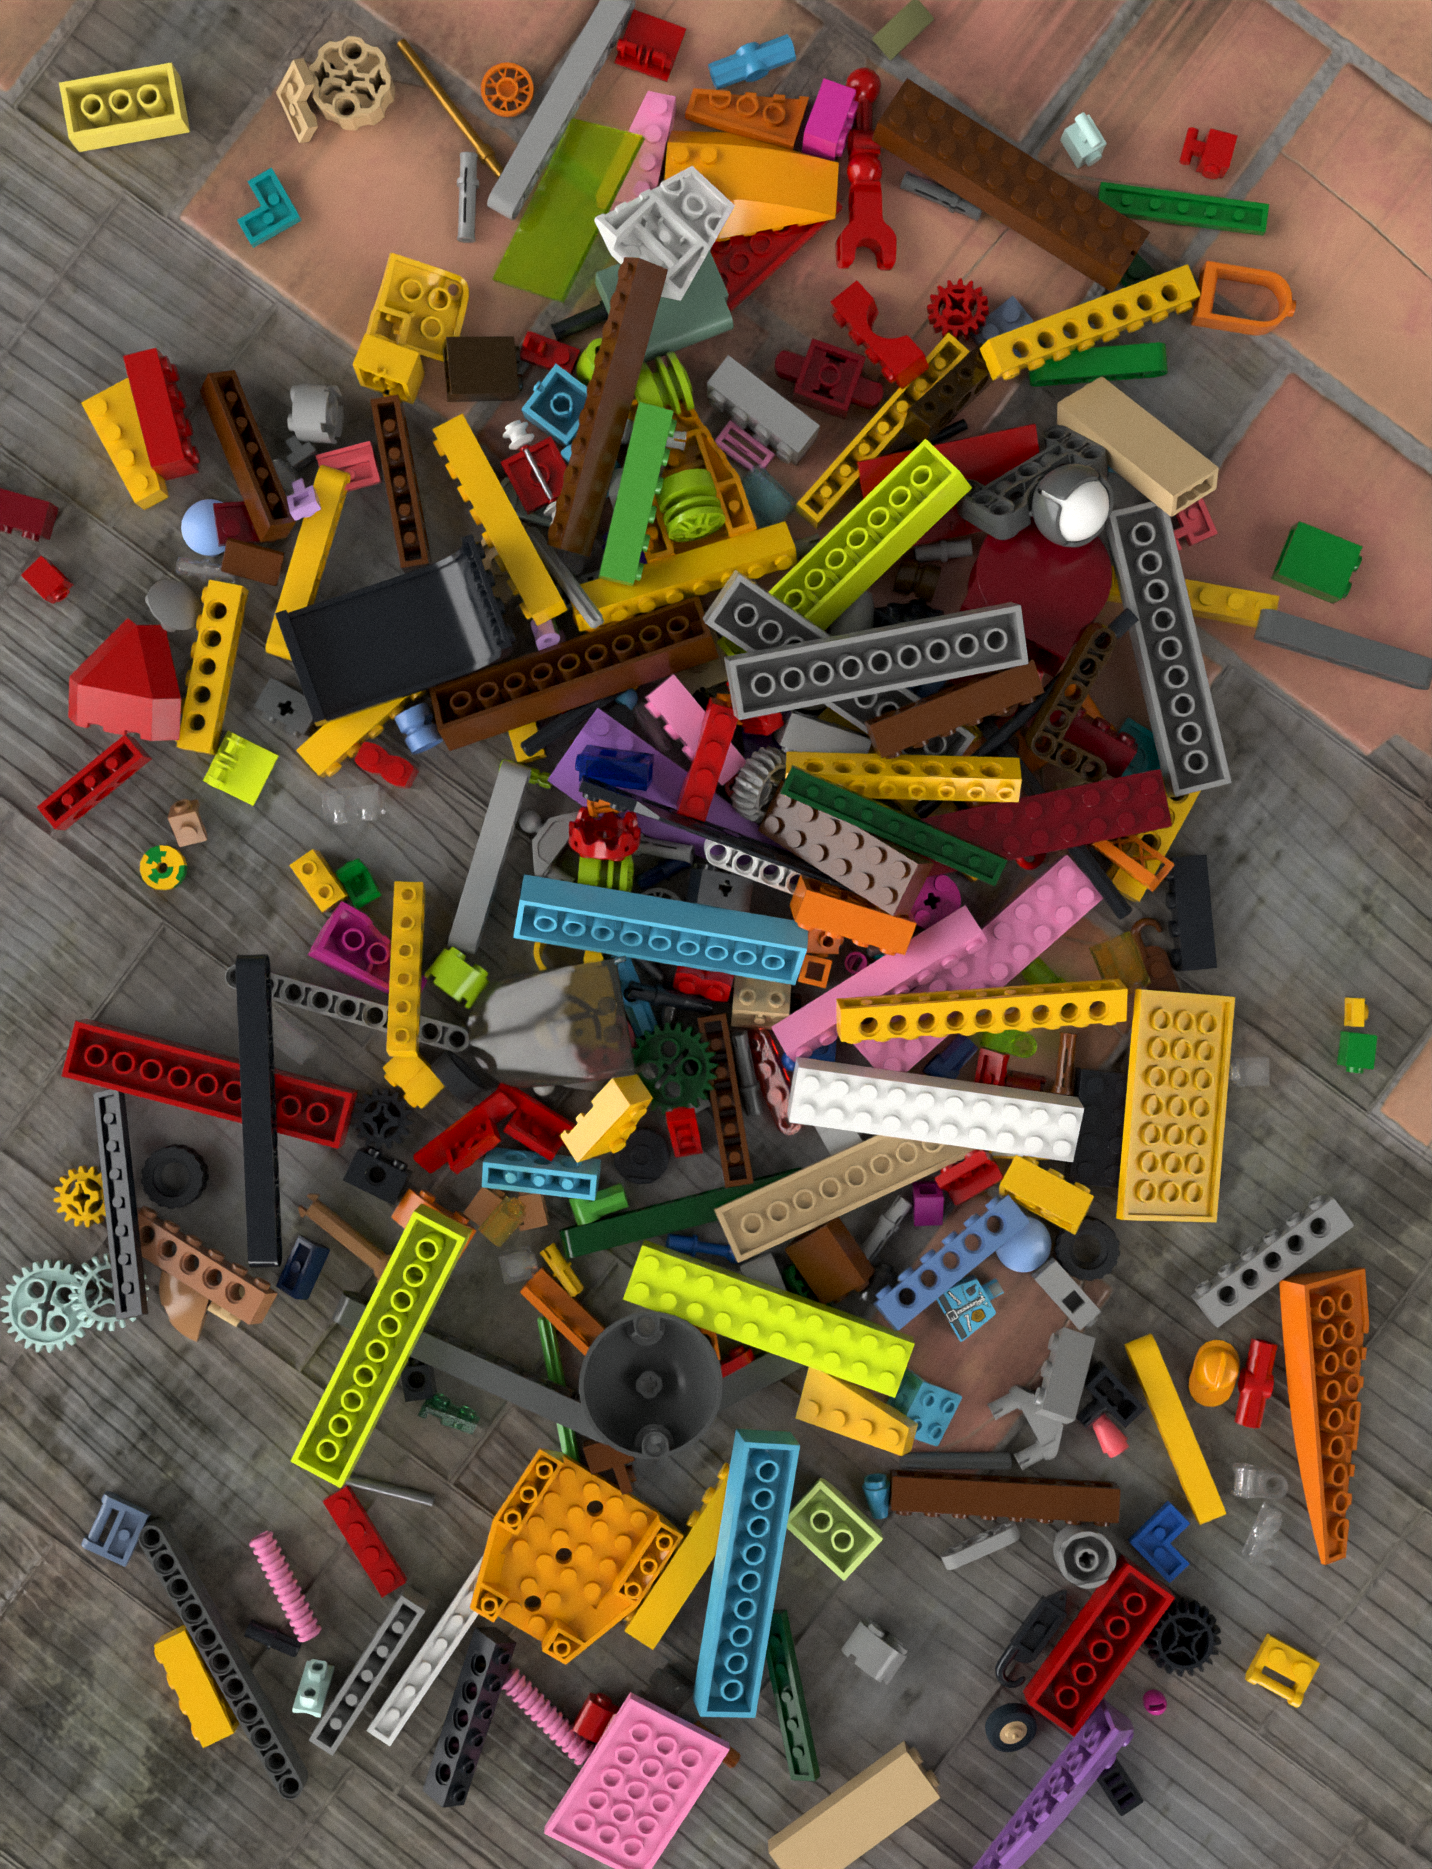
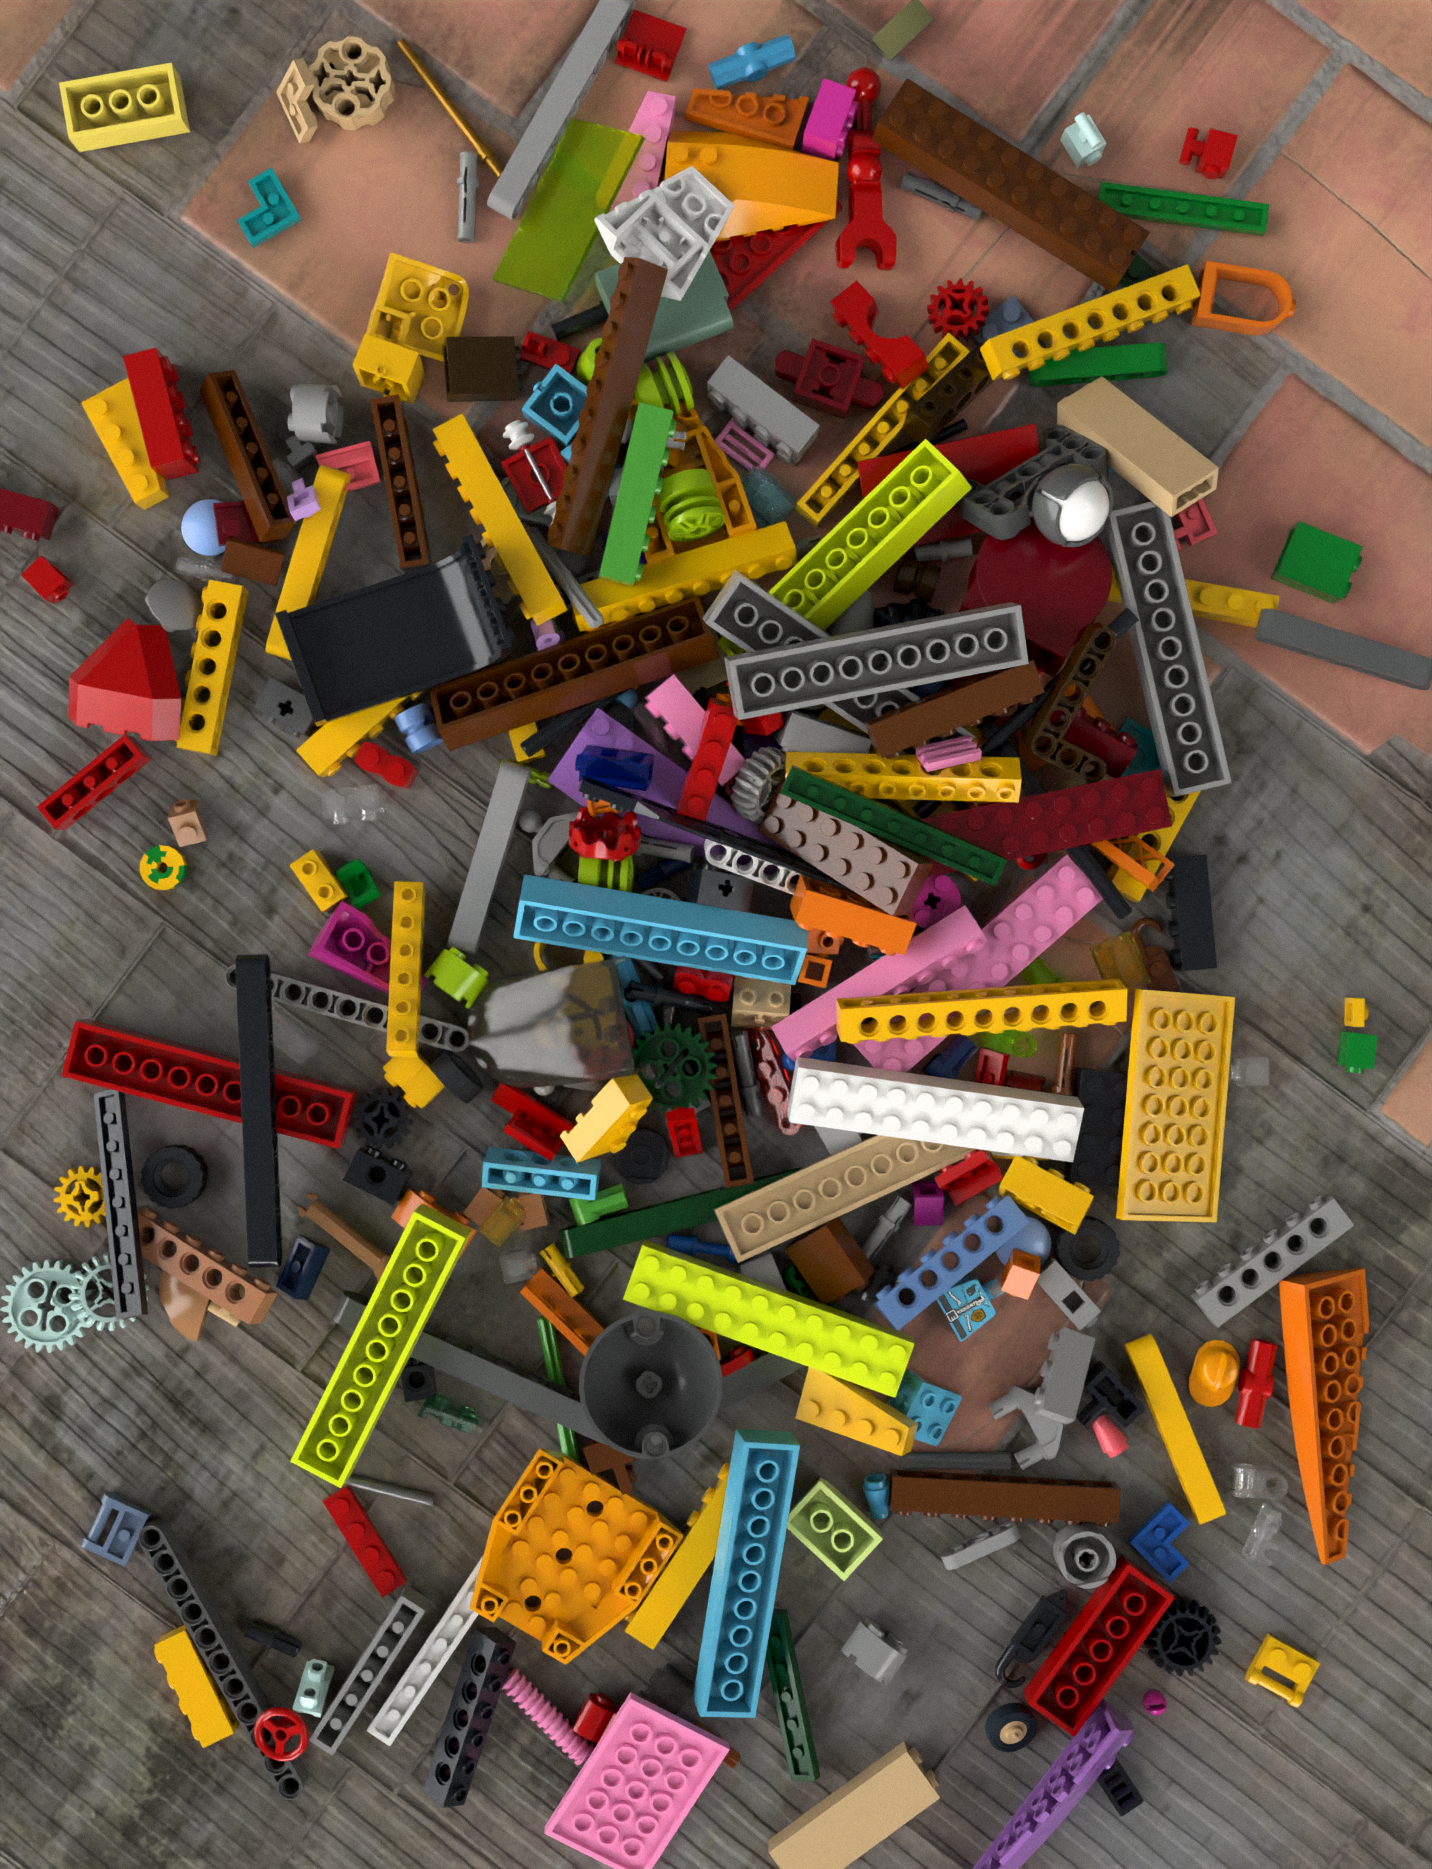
(240, 768): neon yellow hinge -> none
(284, 1728): none -> red piece
(285, 1586): bright pink piece -> none
(468, 1136): red bracket -> none
(507, 89): orange wheel -> none
(851, 961): dark pink hinge -> none
(948, 753): none -> bright pink tile
(1020, 1274): none -> brick

